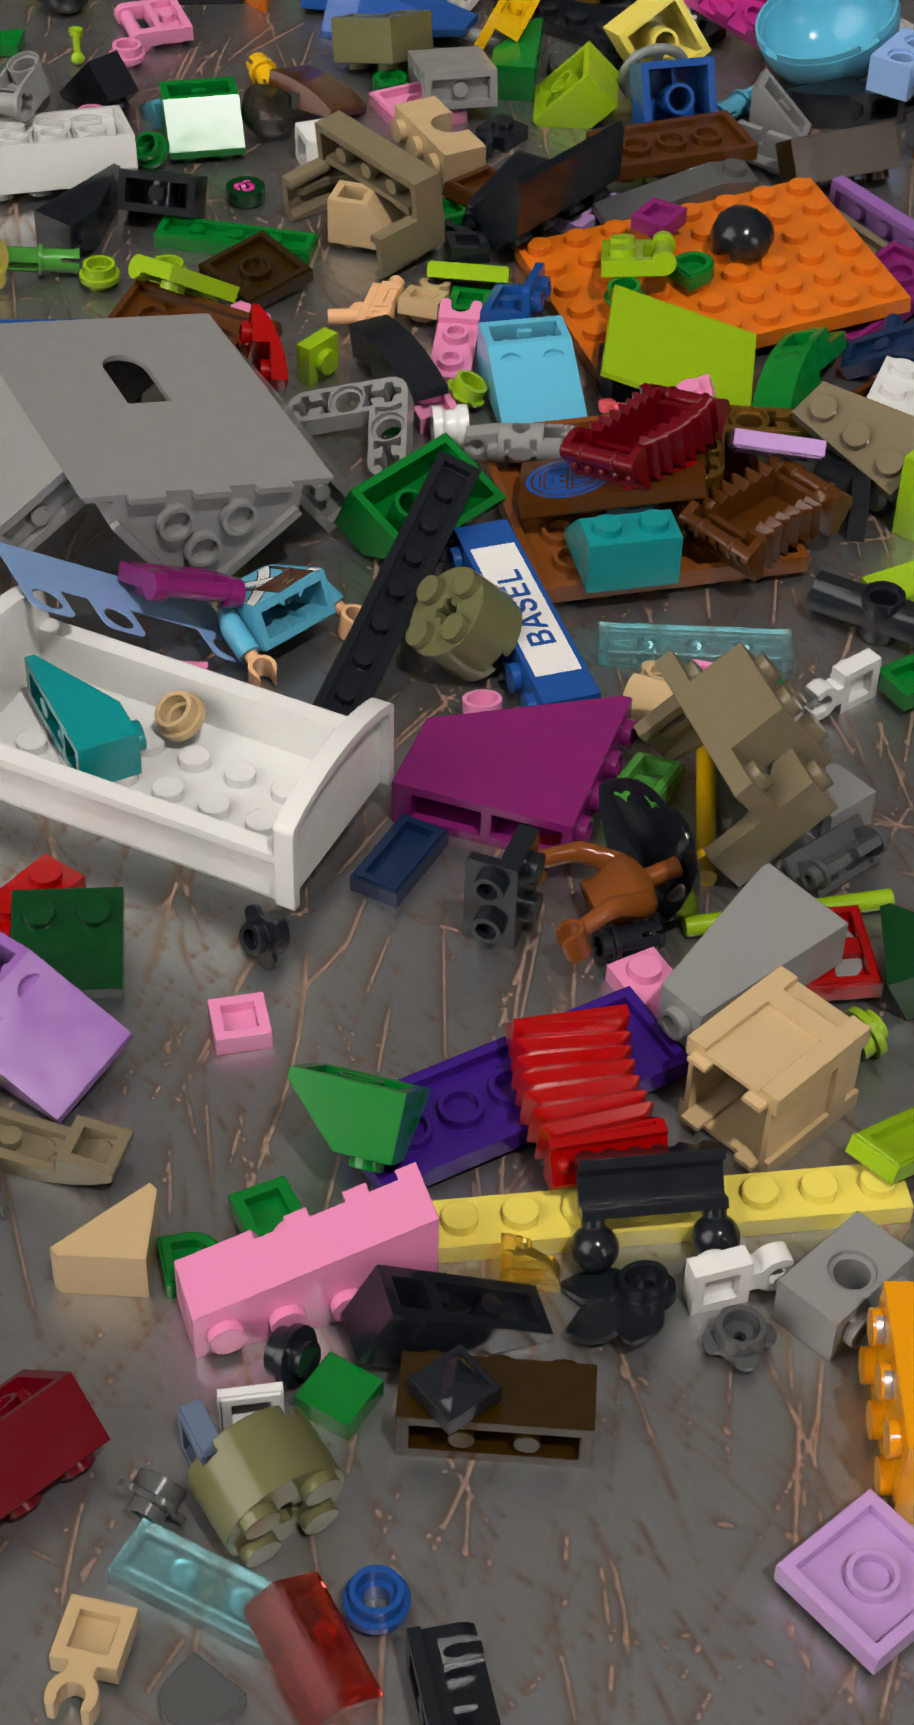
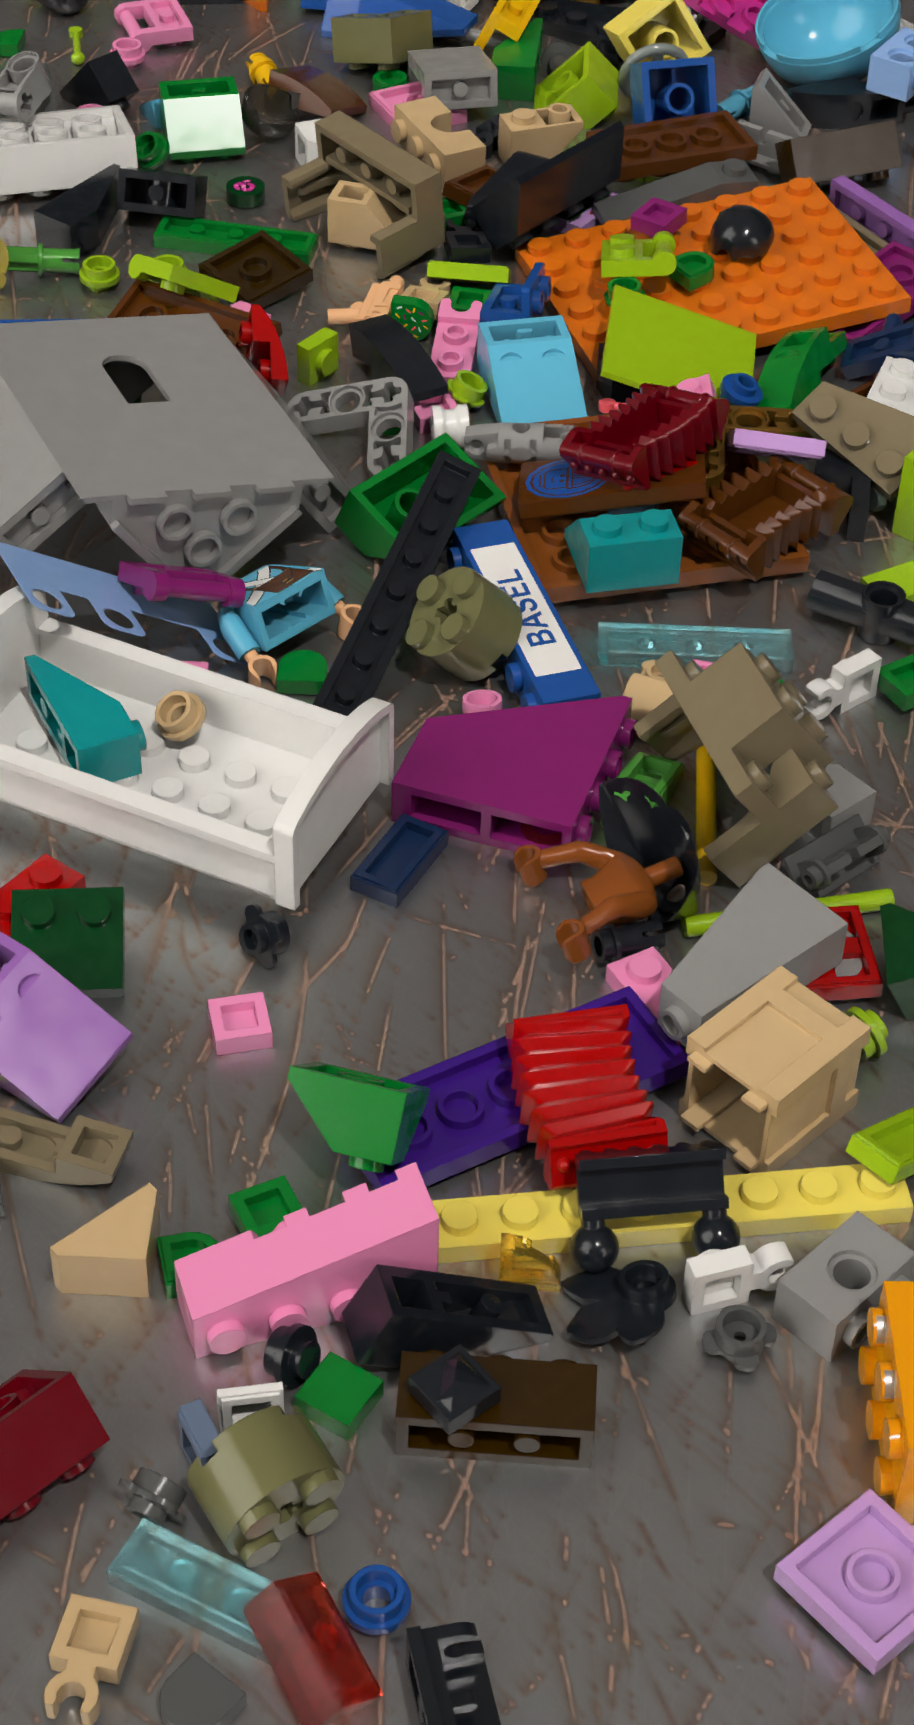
(301, 673): none -> green tile
(413, 314): none -> green tile
(502, 891): black bracket -> none
(538, 131): none -> tan slope
(741, 390): none -> blue plate

